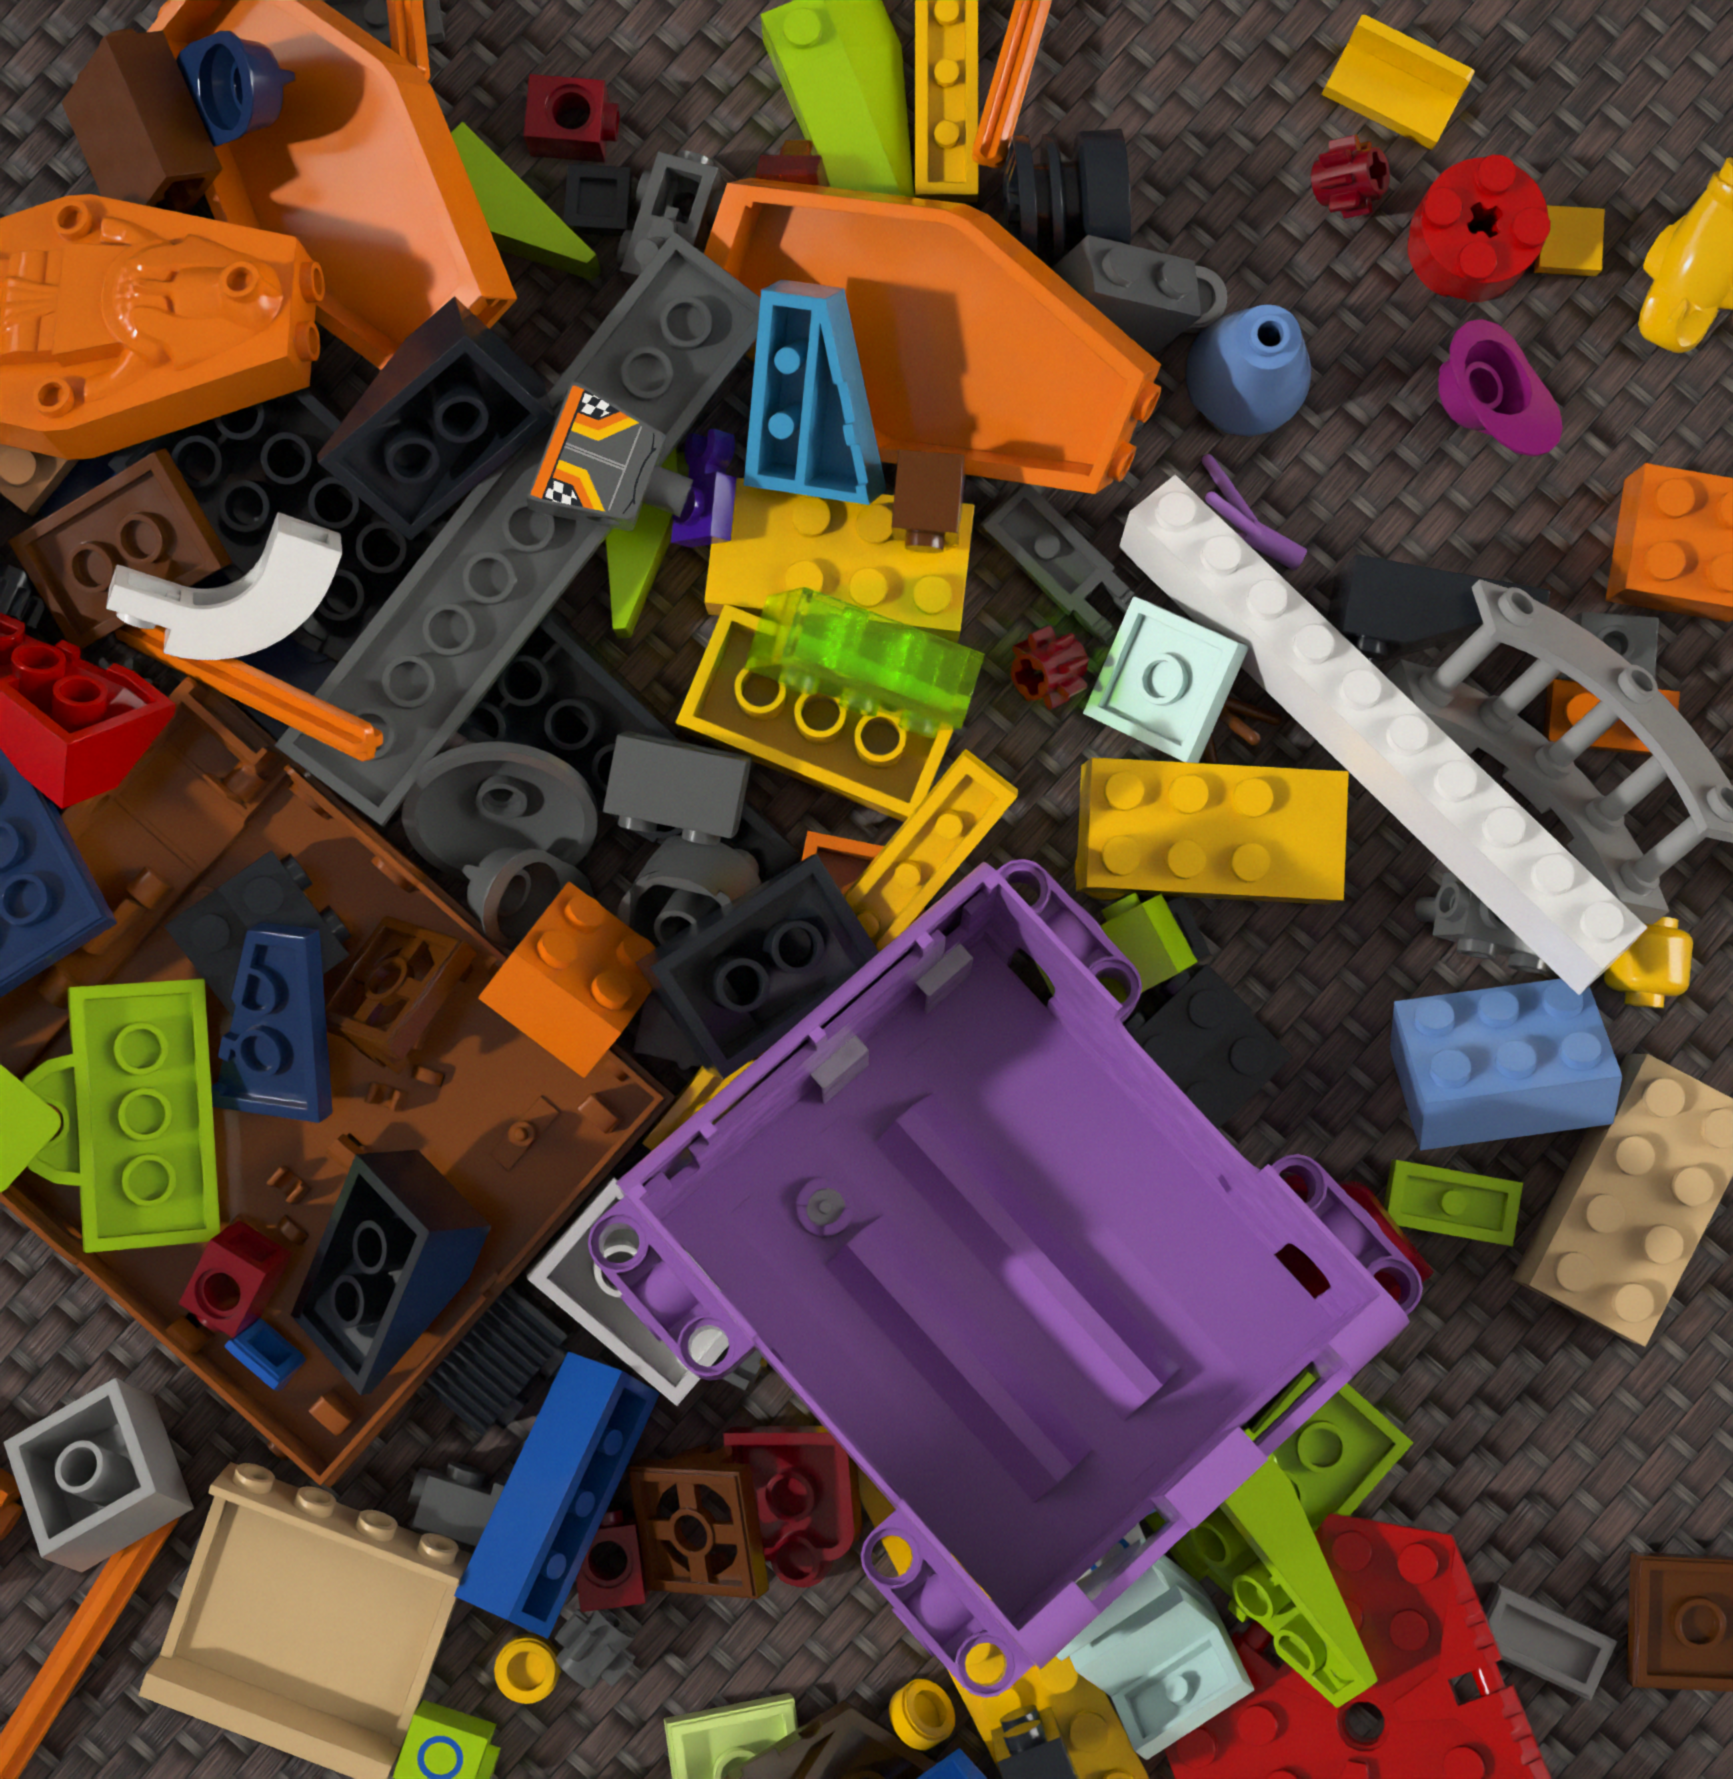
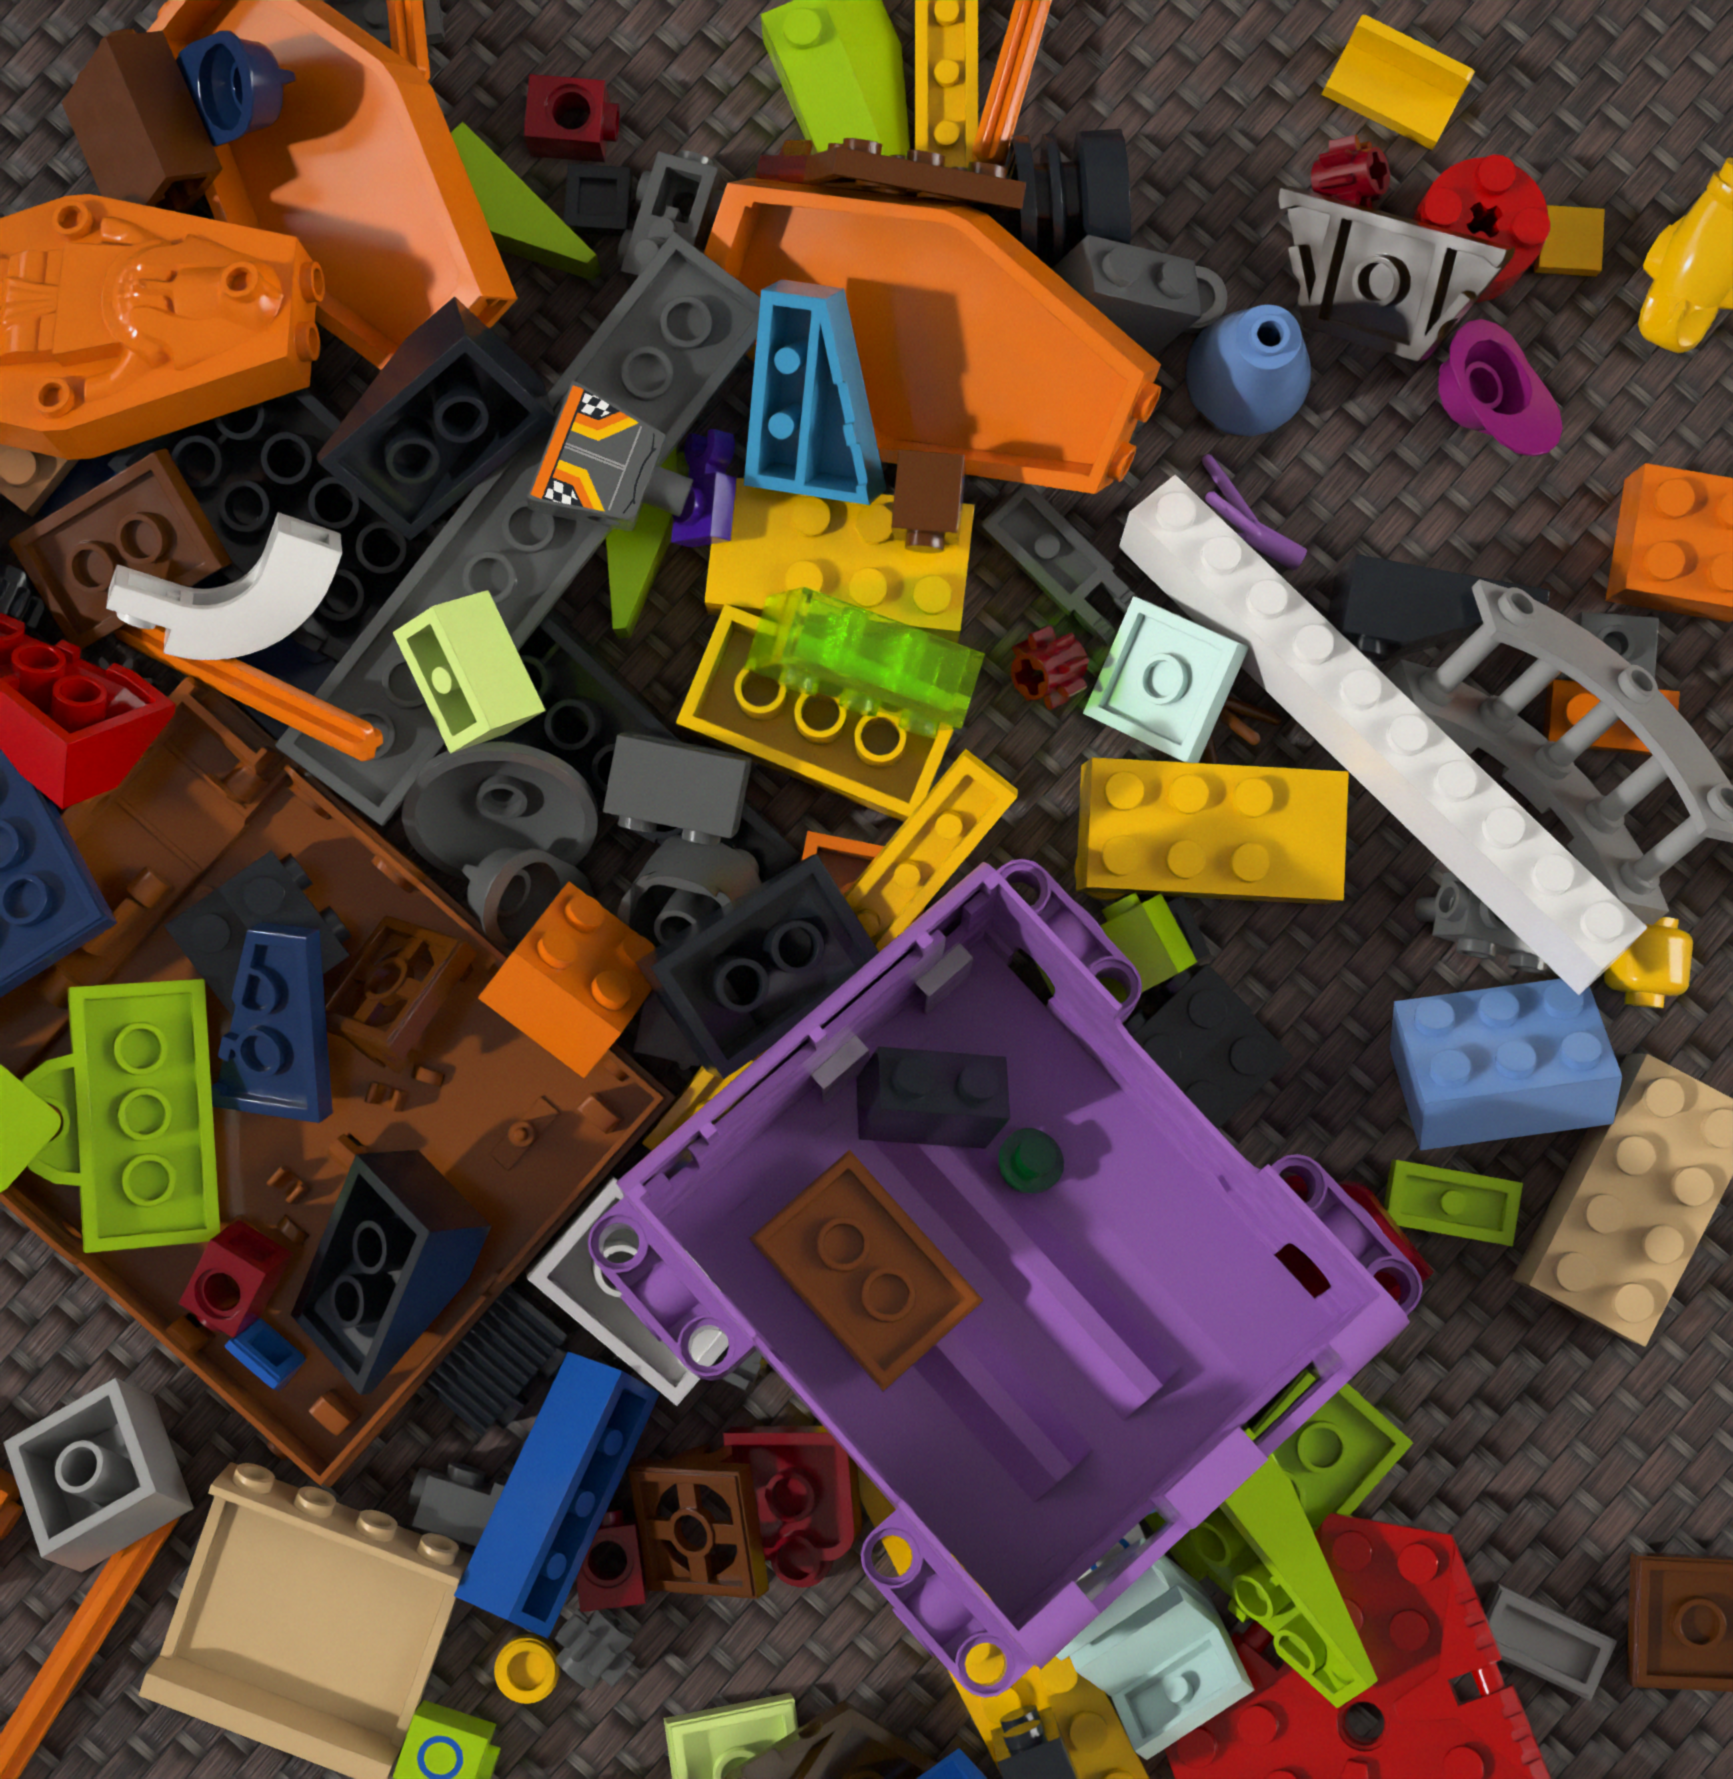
(468, 671): none -> yellowish green brick
(866, 1270): none -> dark orange tile
(919, 174): none -> reddish brown plate
(922, 1714): yellow tile -> none
(932, 1097): none -> black brick
(1030, 1161): none -> dark green plate
(1383, 274): none -> wing

